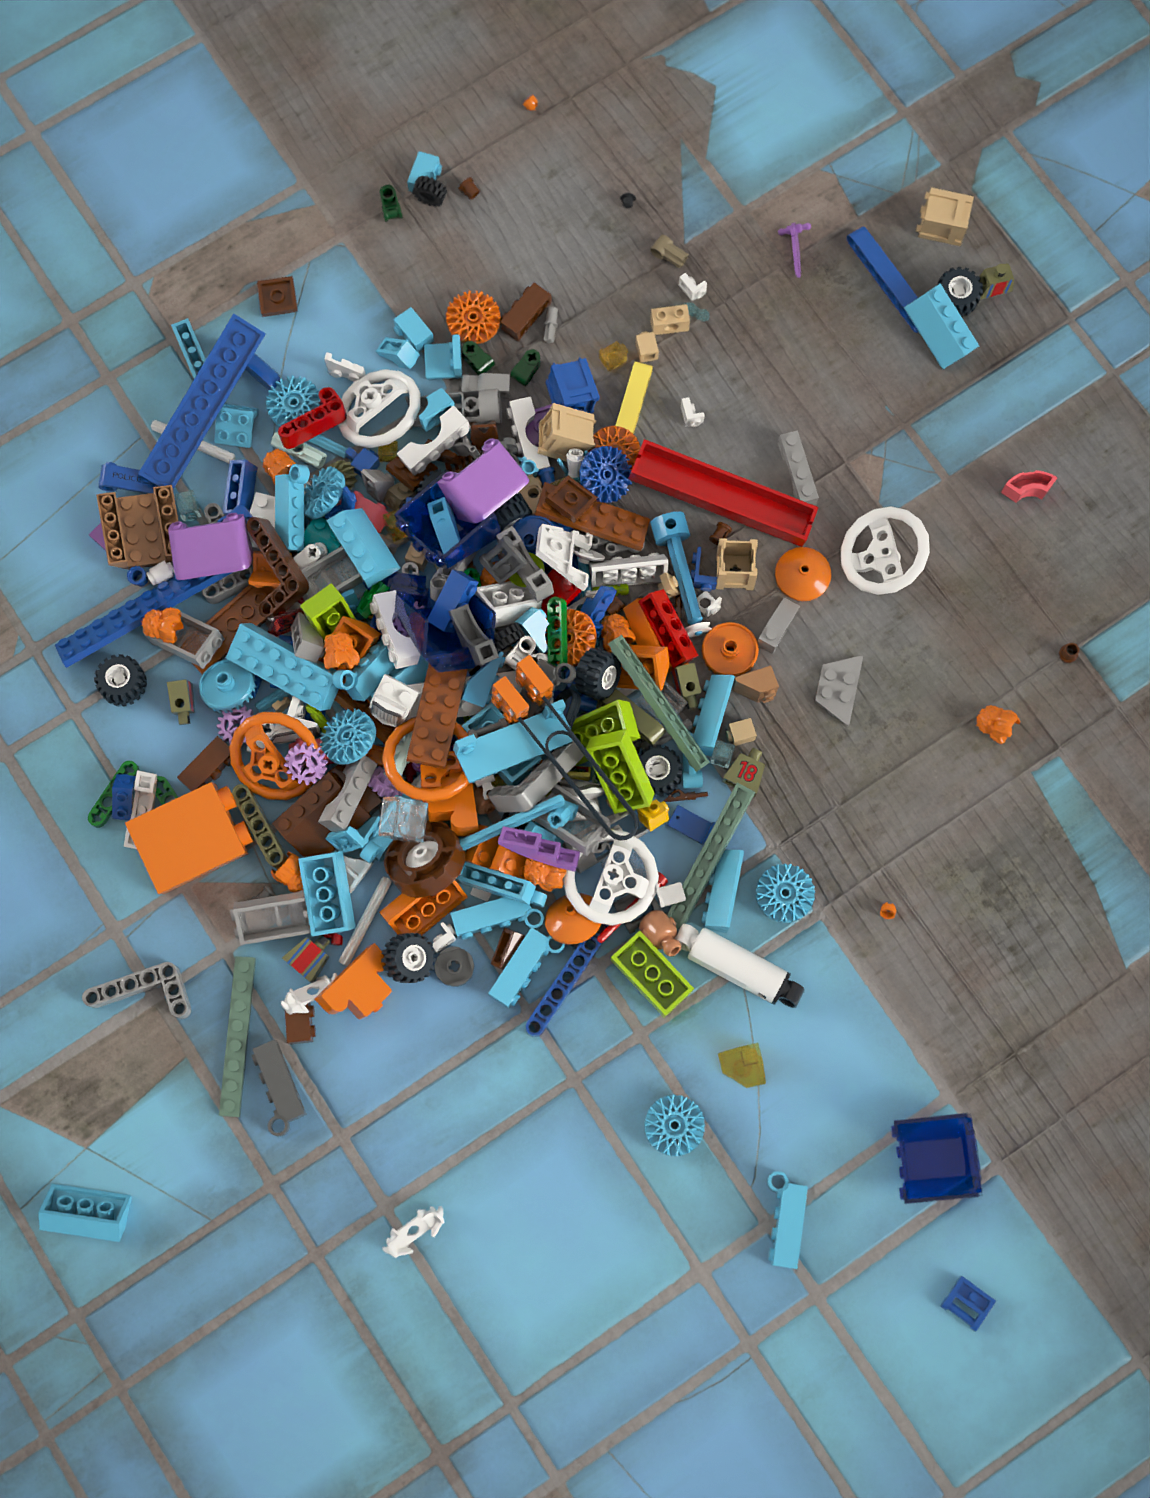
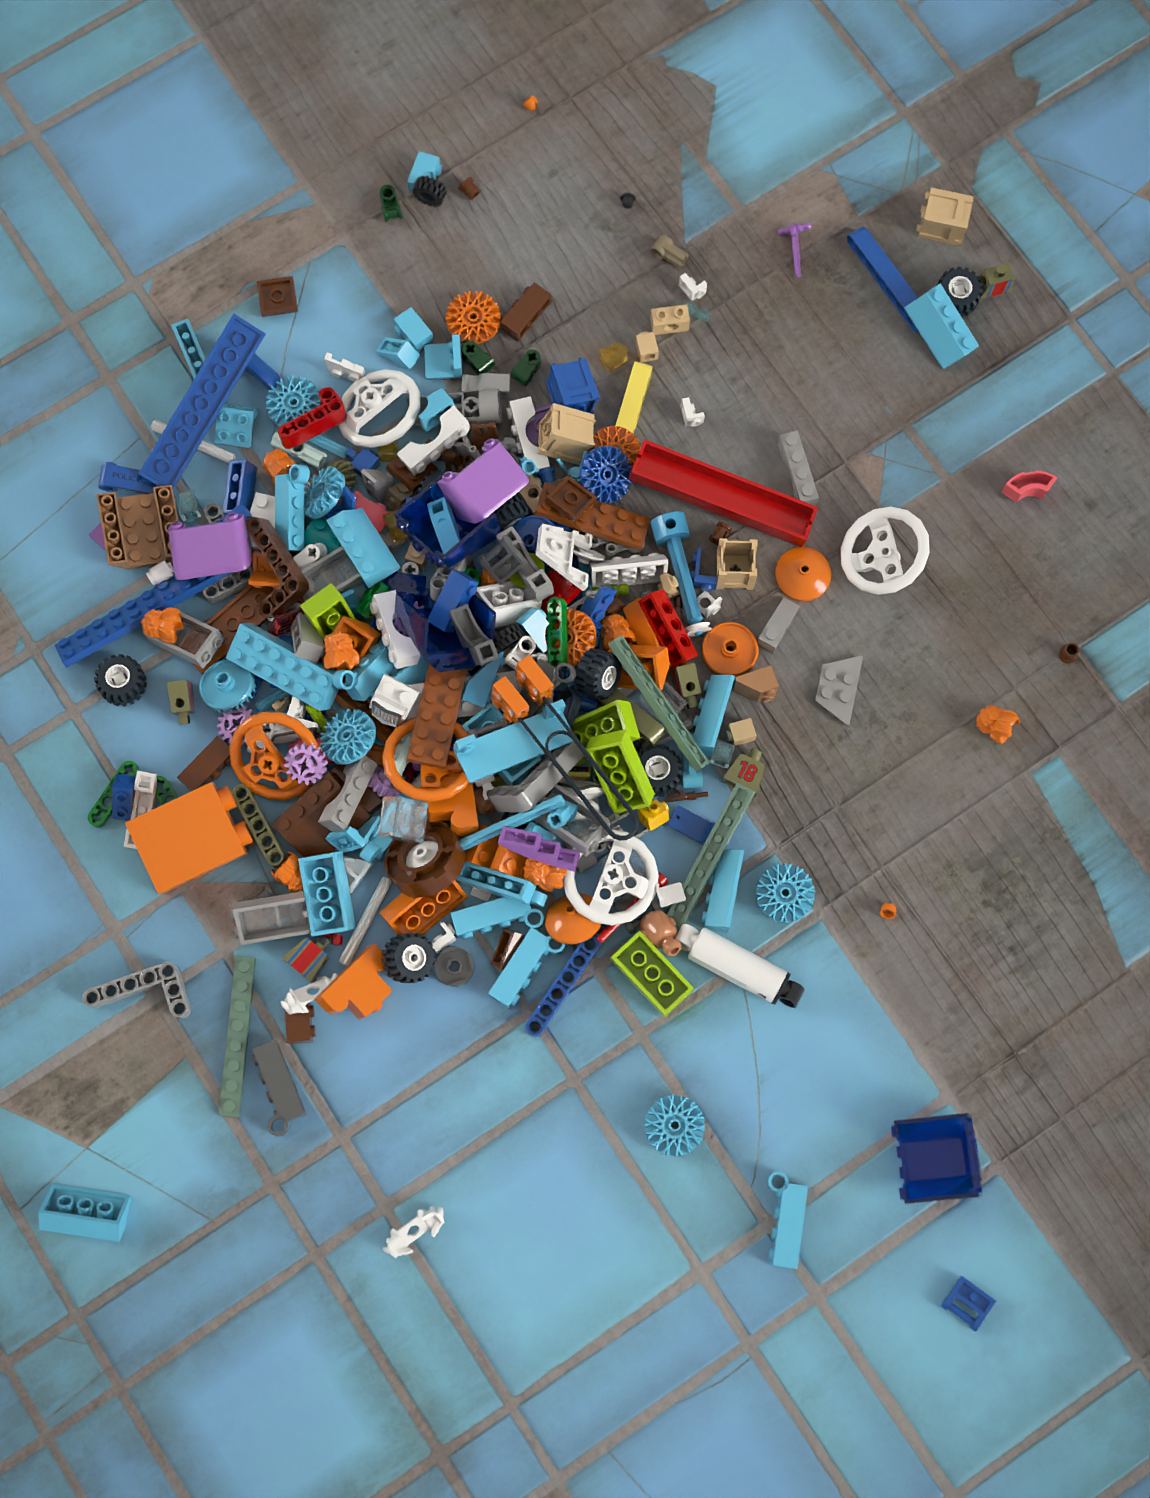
(134, 572): blue piece -> none
(550, 324): light grey axle -> none
(574, 460): white cone -> none
(743, 1065): clear yellow slope -> none

